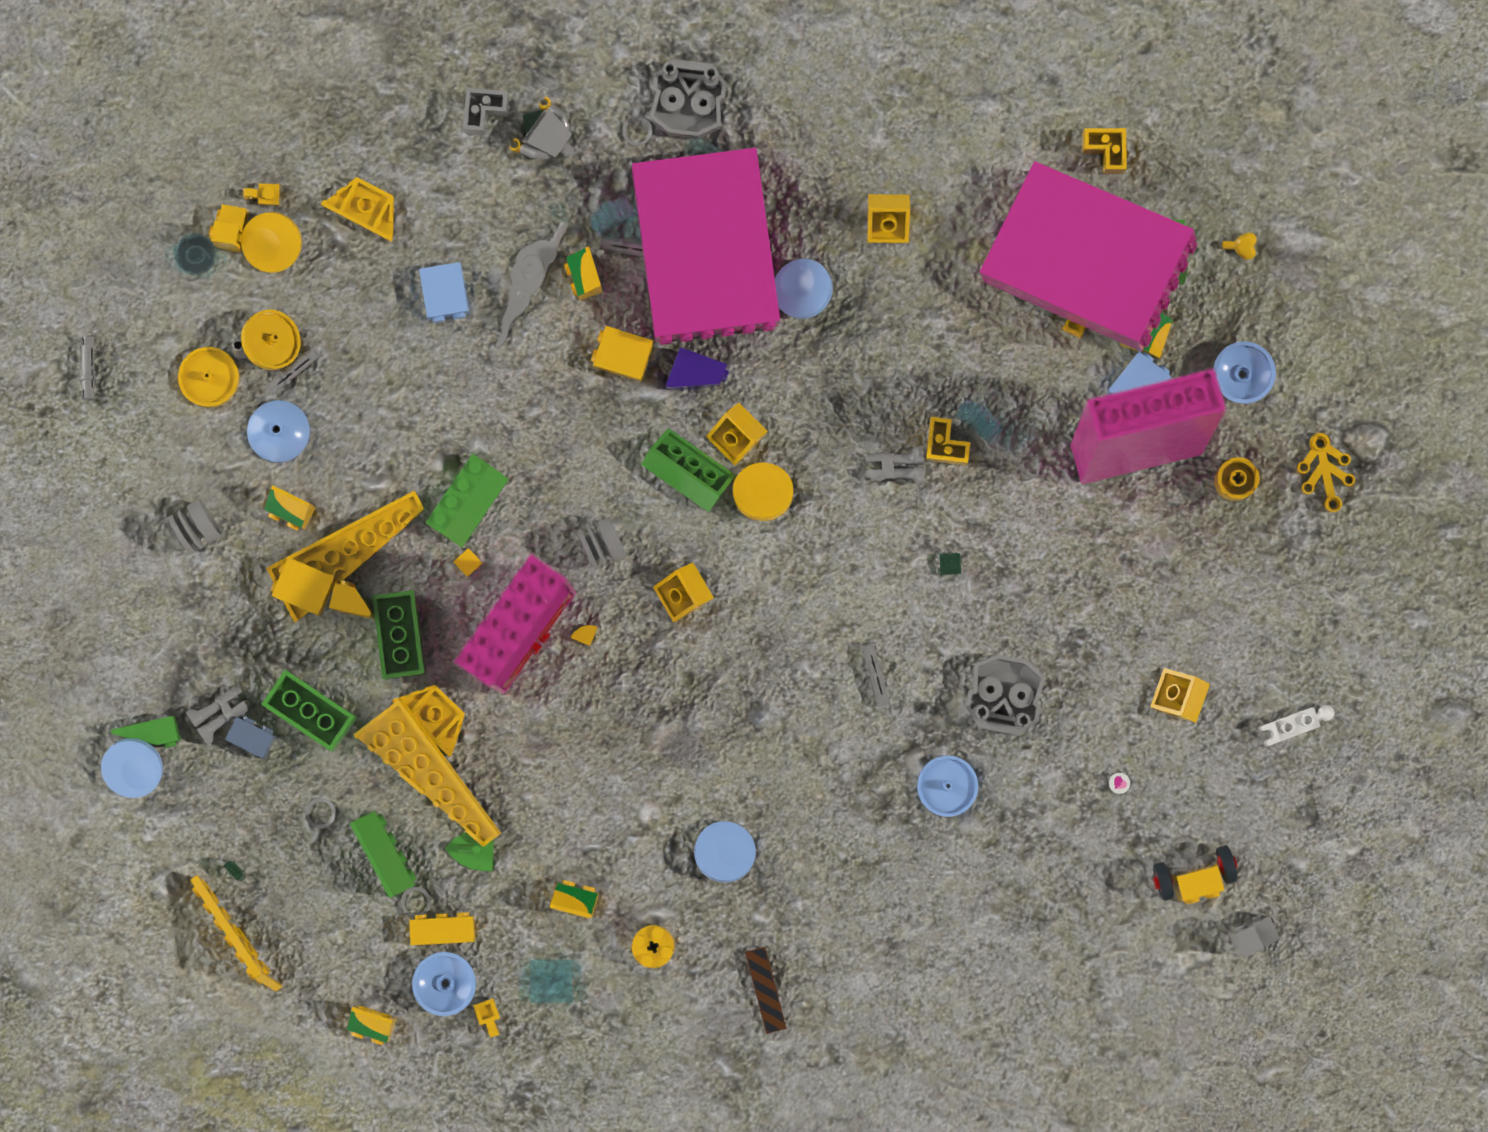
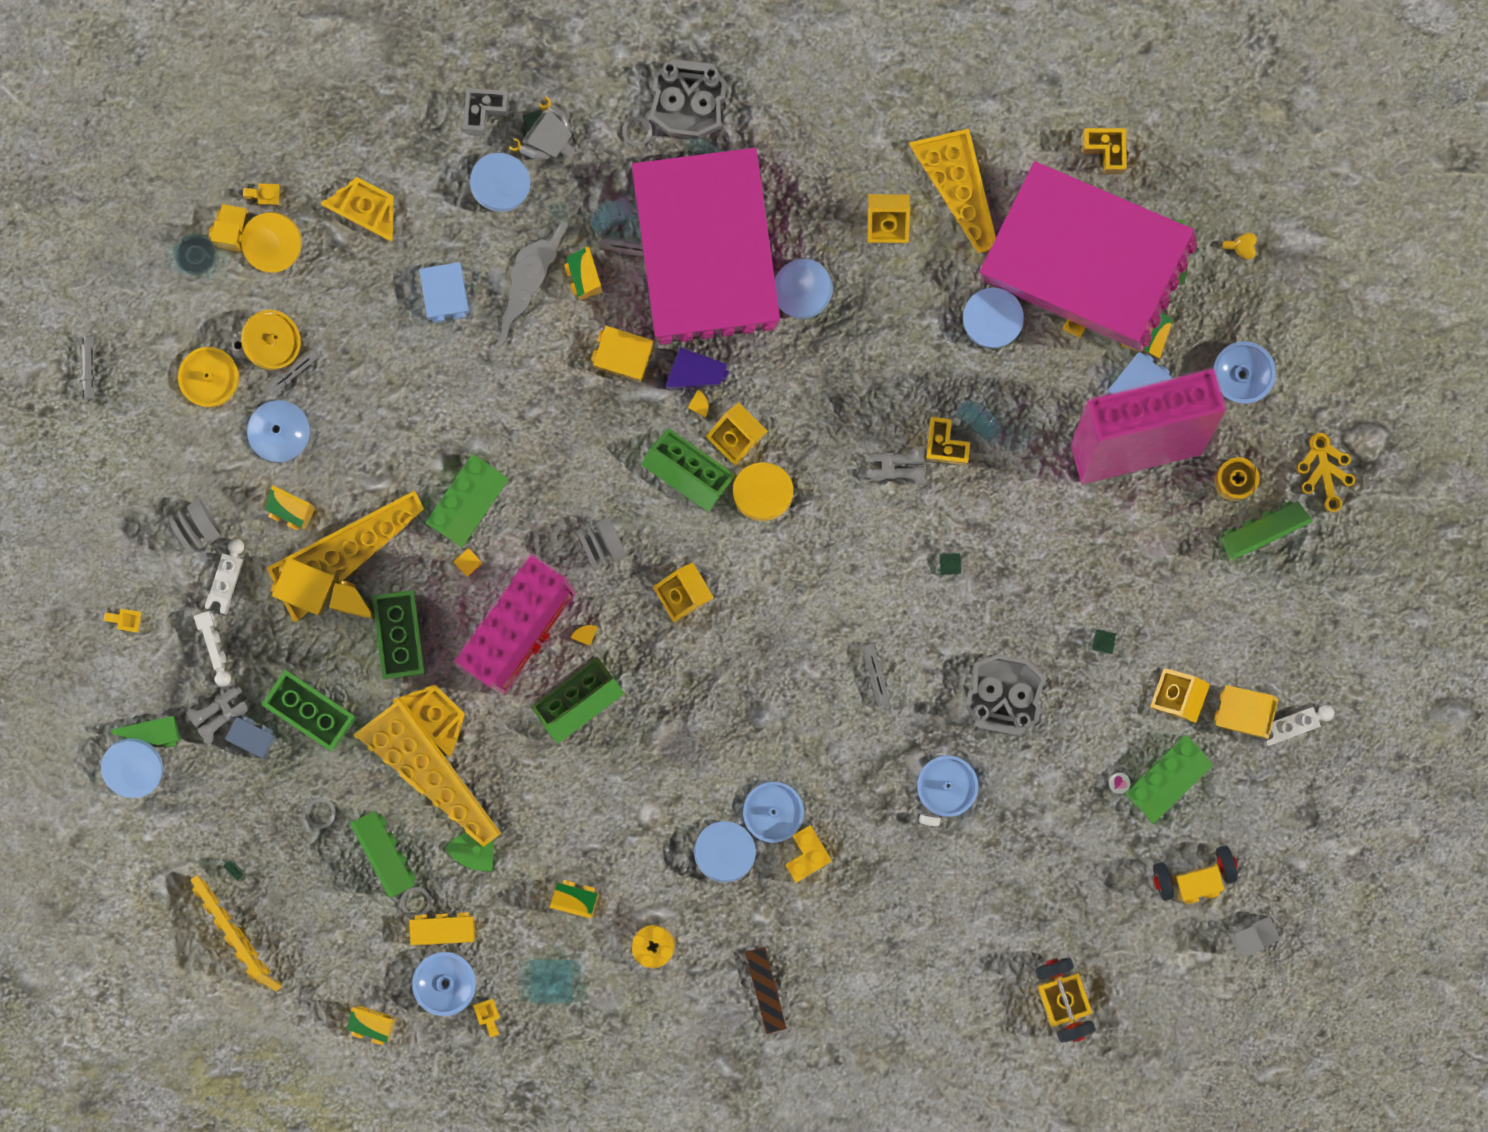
(127, 620): none -> yellow plate
(205, 622): none -> white plate
(226, 577): none -> white plate
(500, 182): none -> light blue piece
(577, 700): none -> bright green slope
(699, 404): none -> yellow tile
(773, 812): none -> light blue piece
(813, 855): none -> yellow brick
(929, 820): none -> white tile
(956, 175): none -> yellow wing
(993, 318): none -> light blue piece
(1065, 1000): none -> brick
(1103, 641): none -> clear green tile
(1168, 779): none -> bright green slope
(1246, 711): none -> yellow brick
(1266, 530): none -> bright green slope

